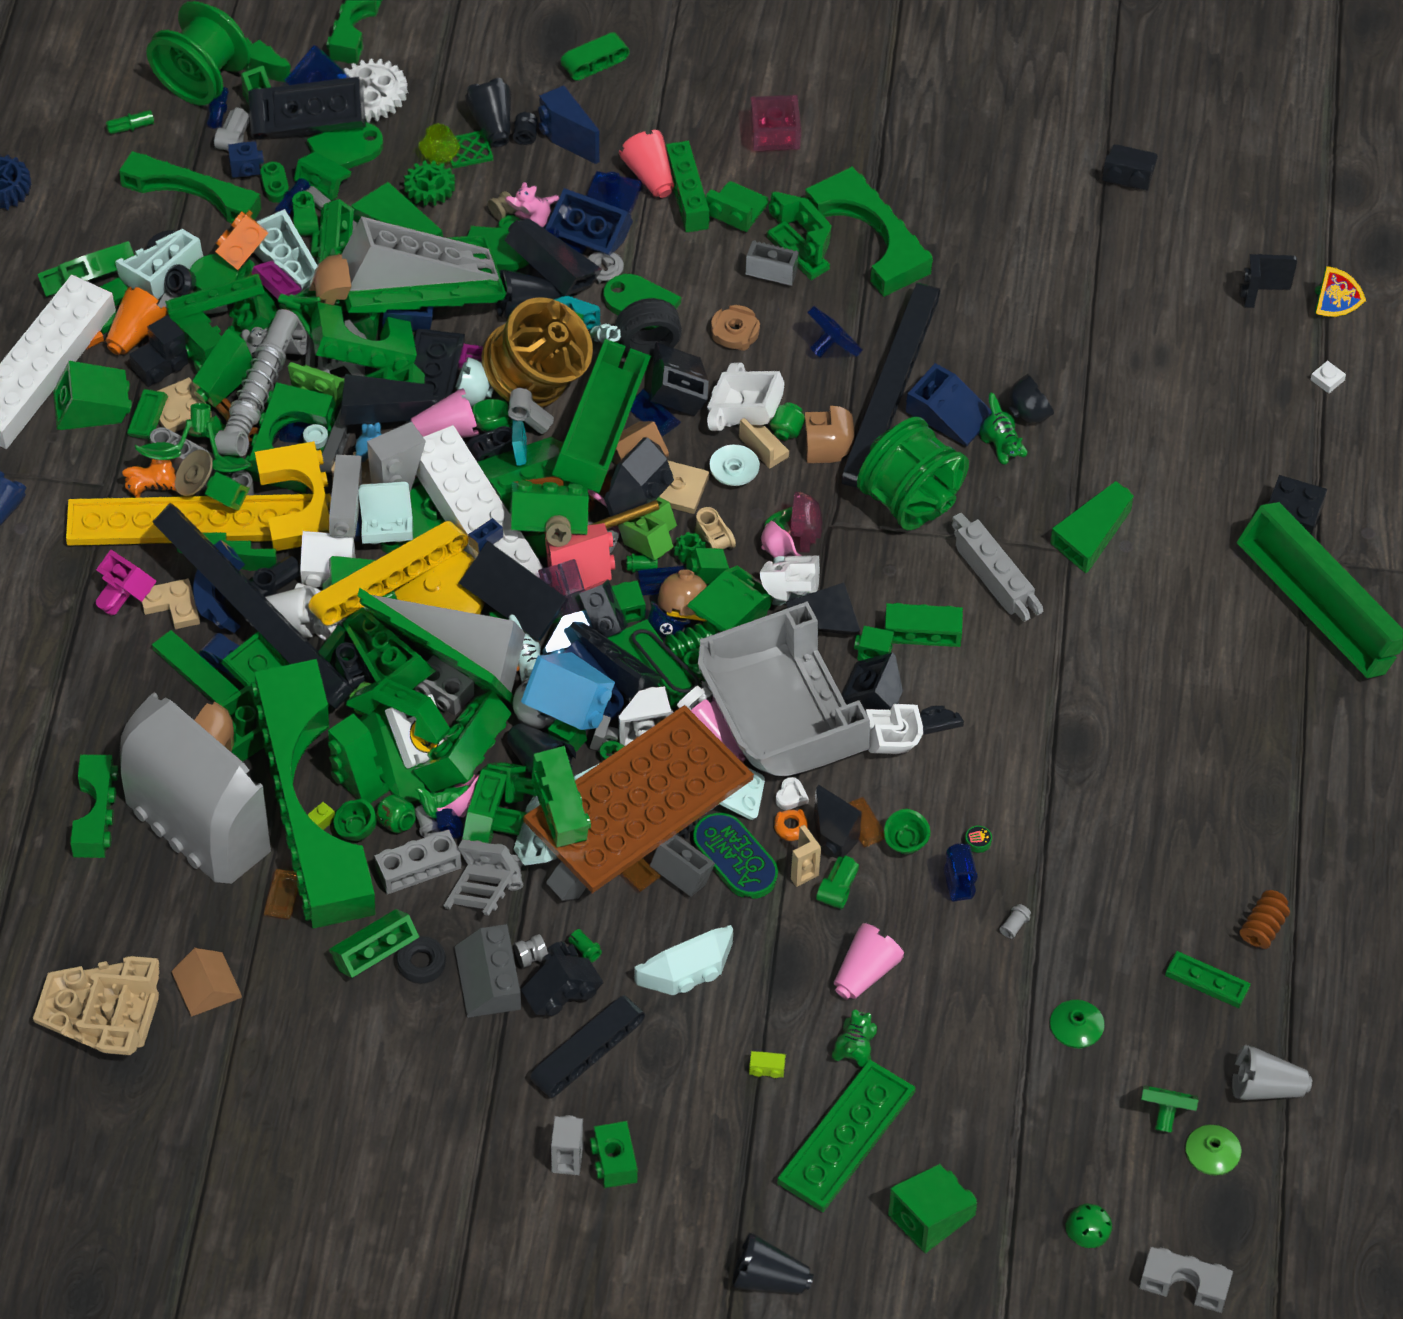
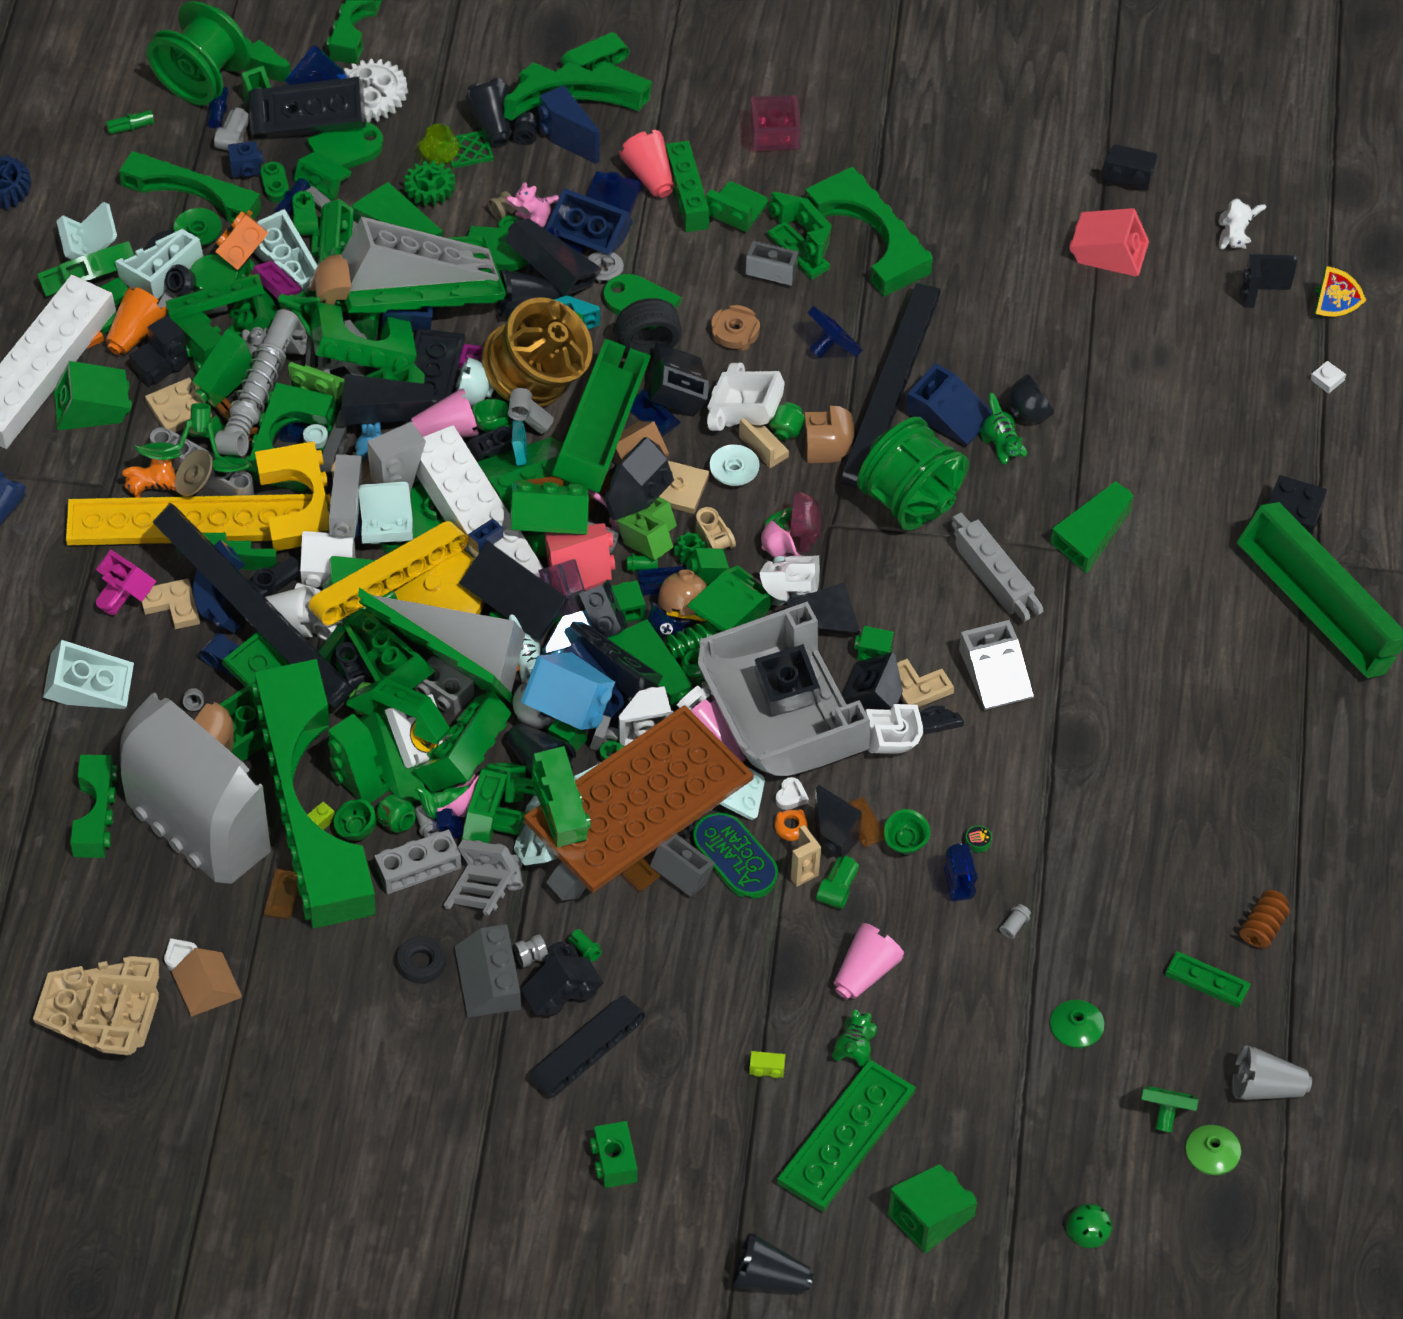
(87, 677): none -> light aqua slope
(89, 236): none -> light aqua bracket
(147, 413): green tile -> none
(176, 952): none -> white tile
(188, 700): none -> light grey hinge
(193, 668): green tile -> none
(200, 223): none -> green dish
(227, 490): green brick -> none
(374, 943): green brick -> none
(558, 524): dark tan wheel -> none
(567, 1145): light grey brick -> none
(603, 83): none -> green arch
(605, 331): light aqua pin -> none
(629, 515): pearl gold bar -> none
(671, 653): black piece -> none
(687, 963): light aqua wedge -> none
(787, 680): none -> black brick
(923, 689): none -> tan plate
(924, 624): green brick -> none
(995, 664): none -> slope
(1110, 241): none -> coral slope
(1166, 1268): light grey arch -> none
(1235, 223): none -> white animal

